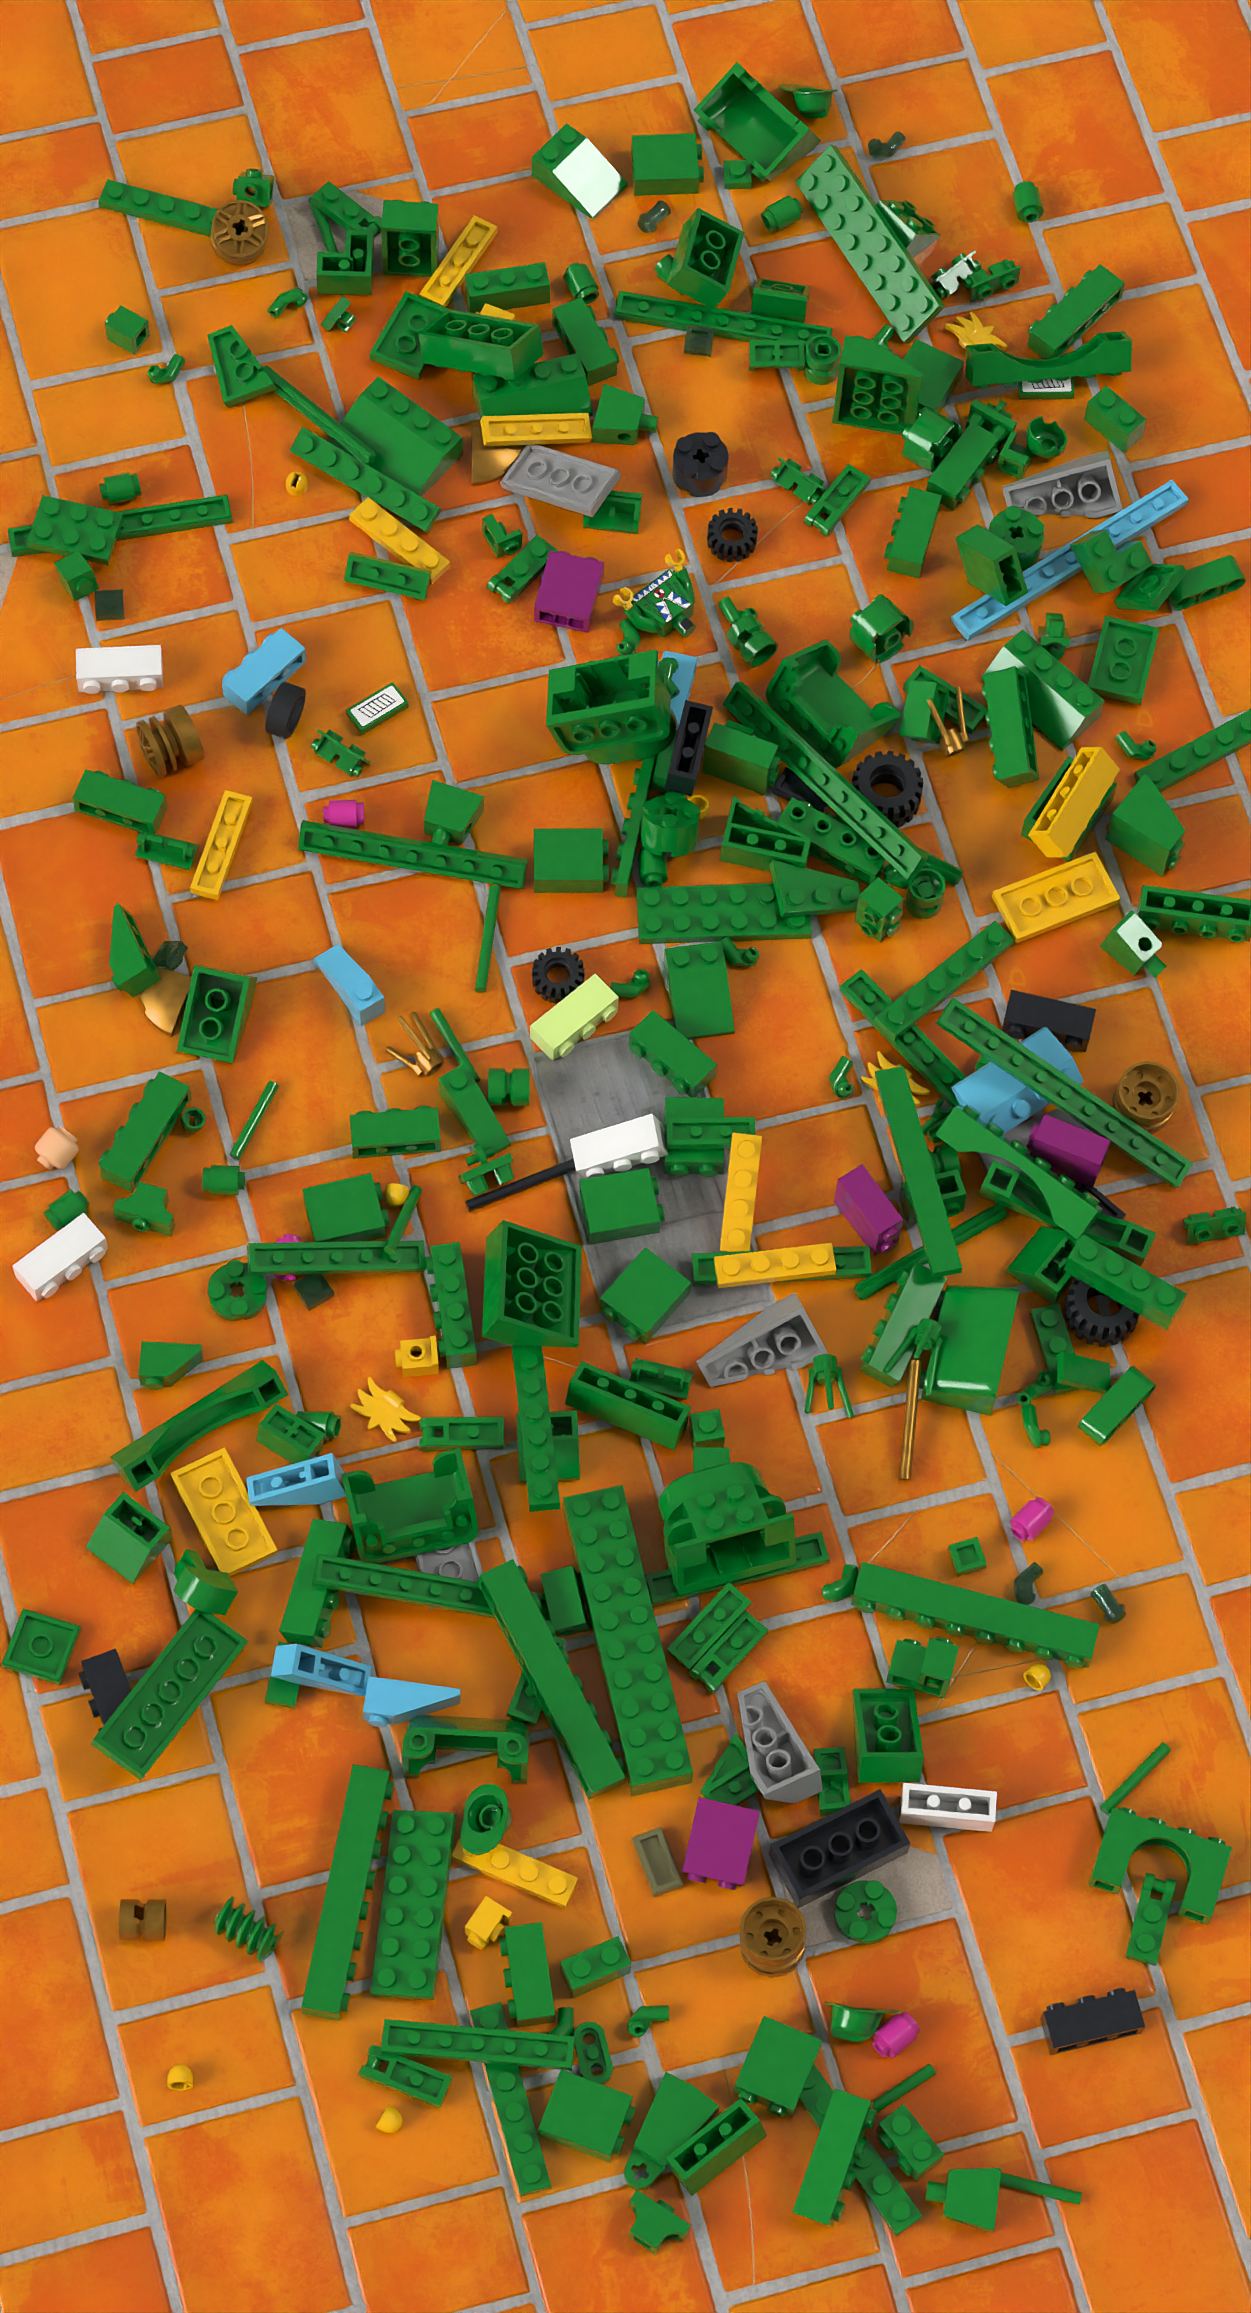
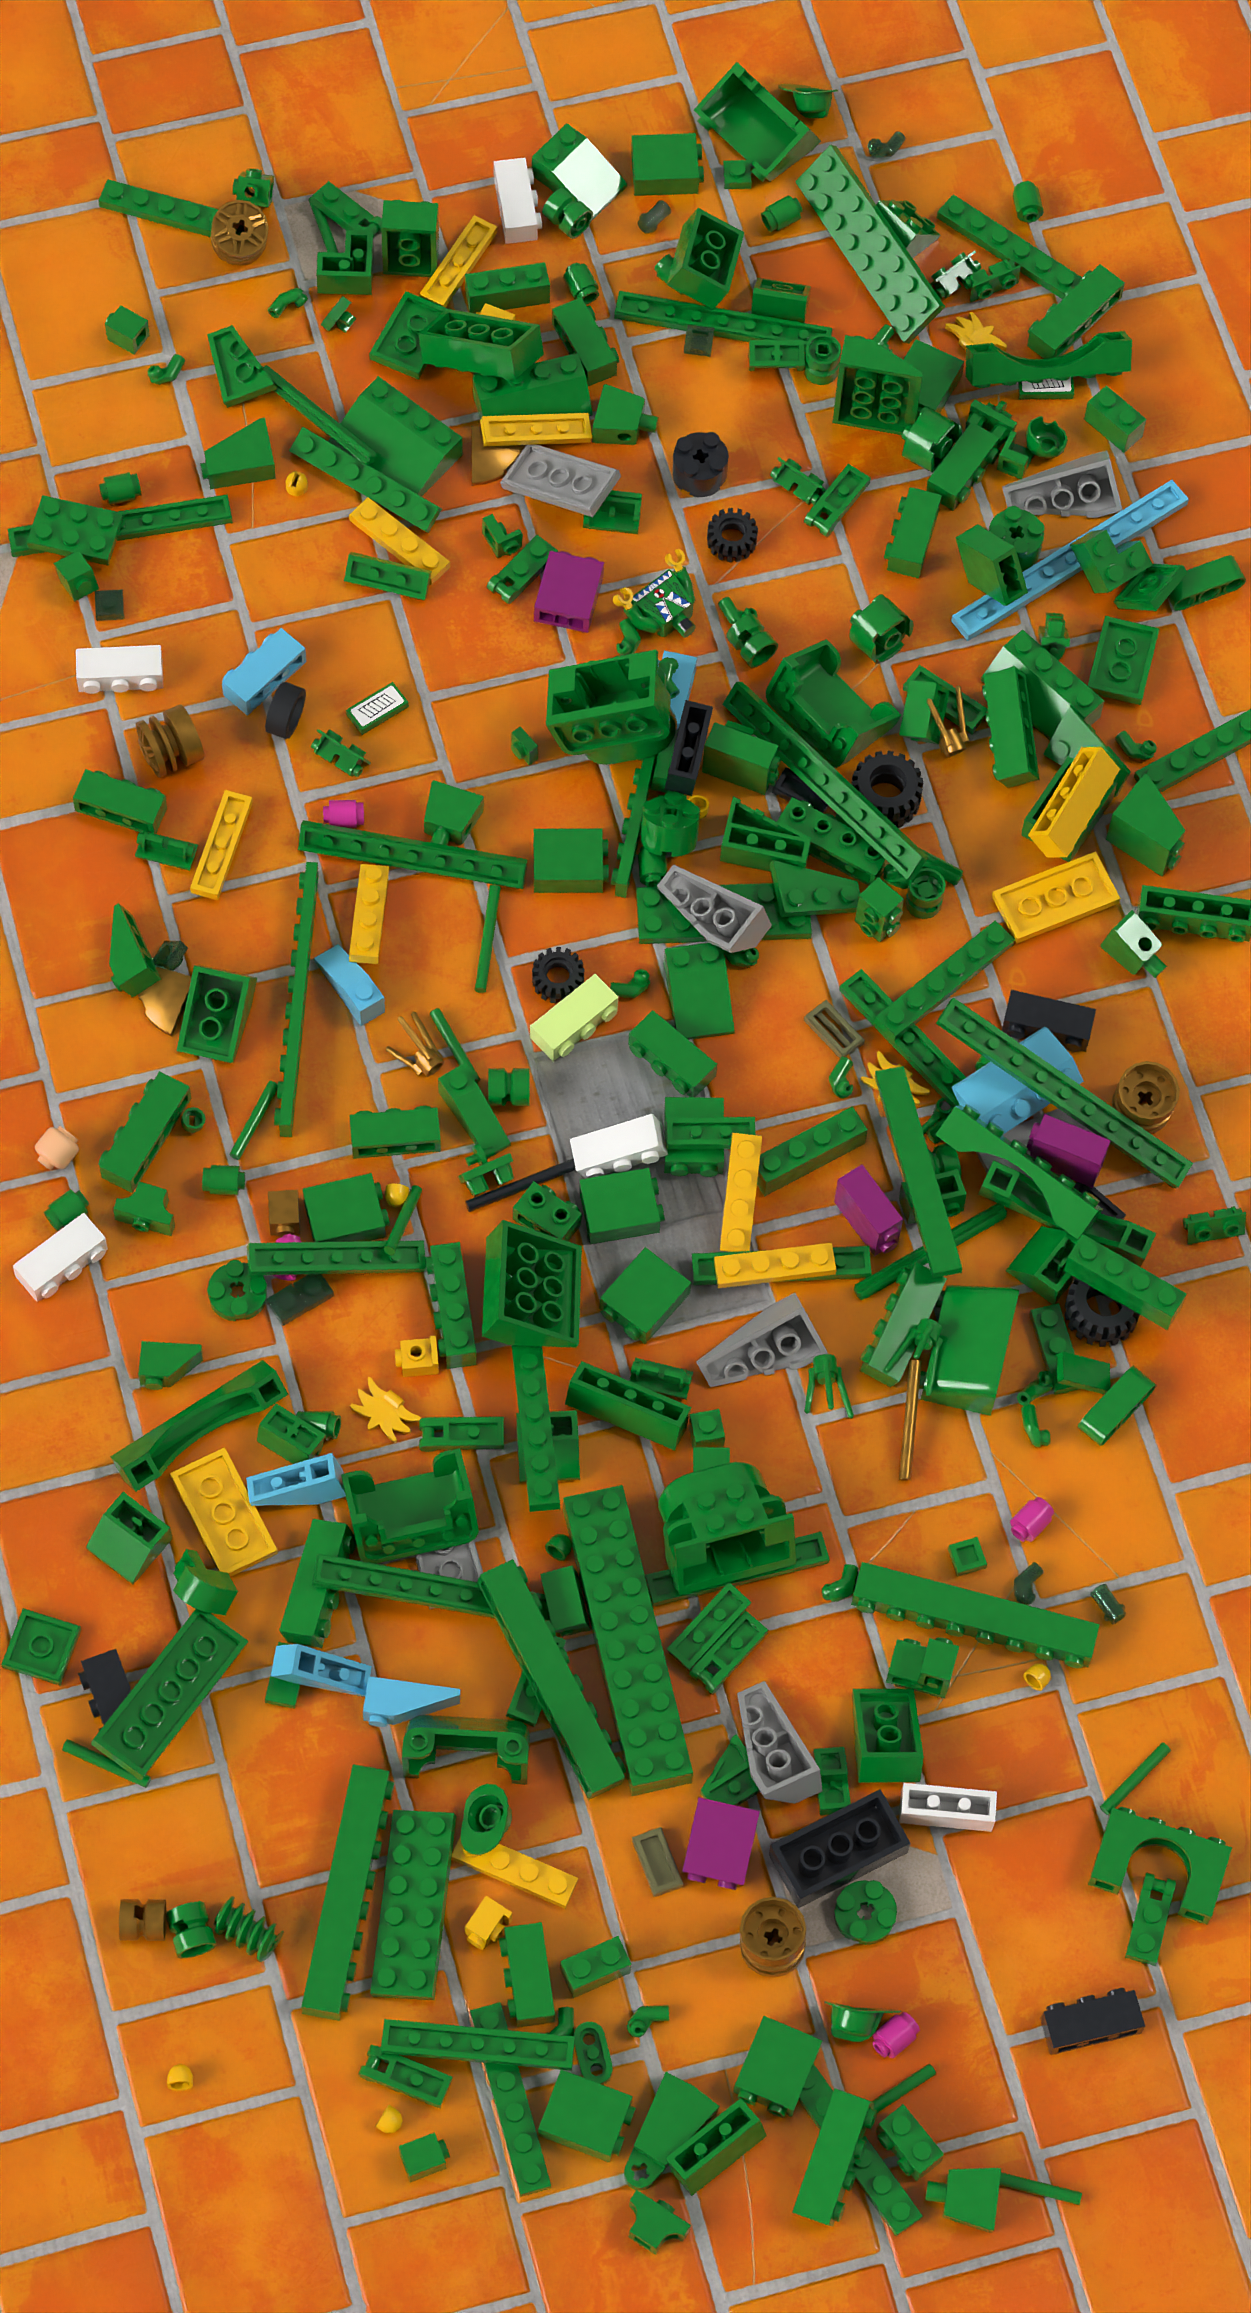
(102, 1762): none -> green bar
(190, 1927): none -> green wheel
(240, 458): none -> green slope
(283, 1212): none -> pearl gold brick
(287, 1305): none -> clear green plate
(296, 1009): none -> green plate
(369, 914): none -> yellow plate
(424, 2156): none -> green brick
(517, 200): none -> white brick
(524, 746): none -> green plate
(546, 1213): none -> green brick
(559, 1546): none -> green hinge
(566, 212): none -> green wheel
(714, 911): none -> light grey wedge
(810, 1150): none -> green brick
(826, 1037): none -> olive tile
(1007, 246): none -> green plate
(1076, 733): none -> green wing

